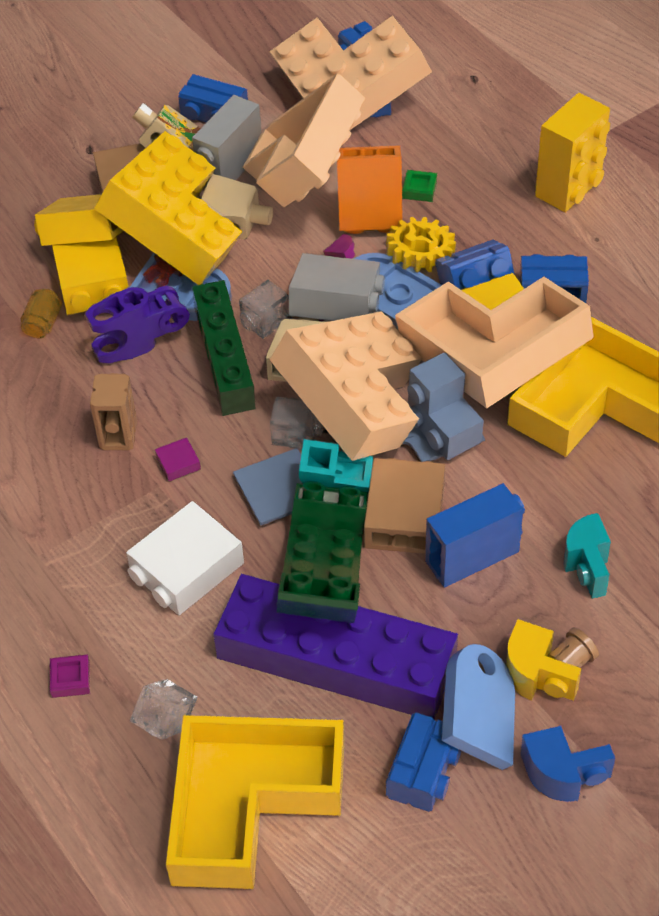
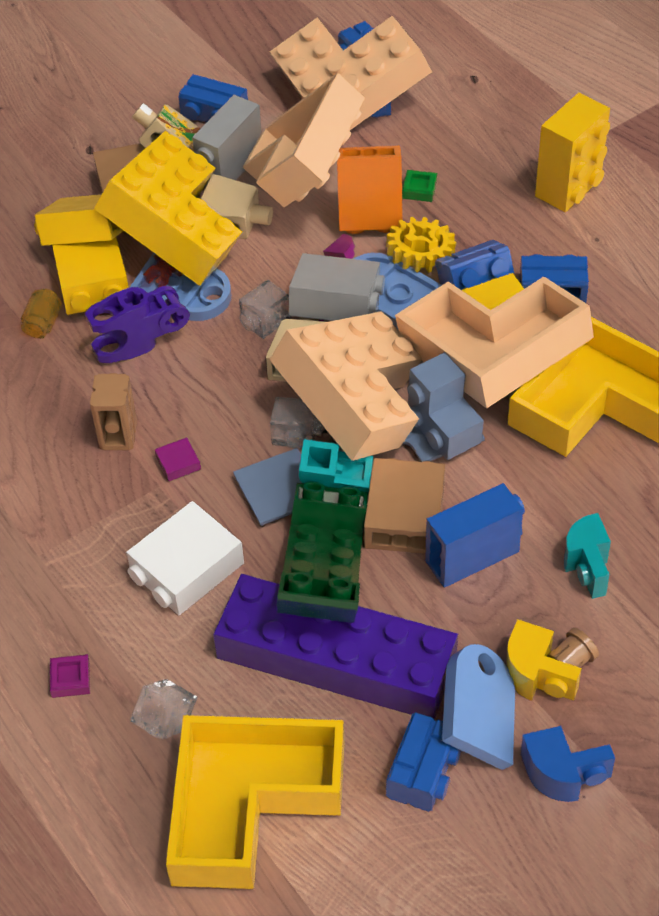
(223, 348): dark green brick -> none

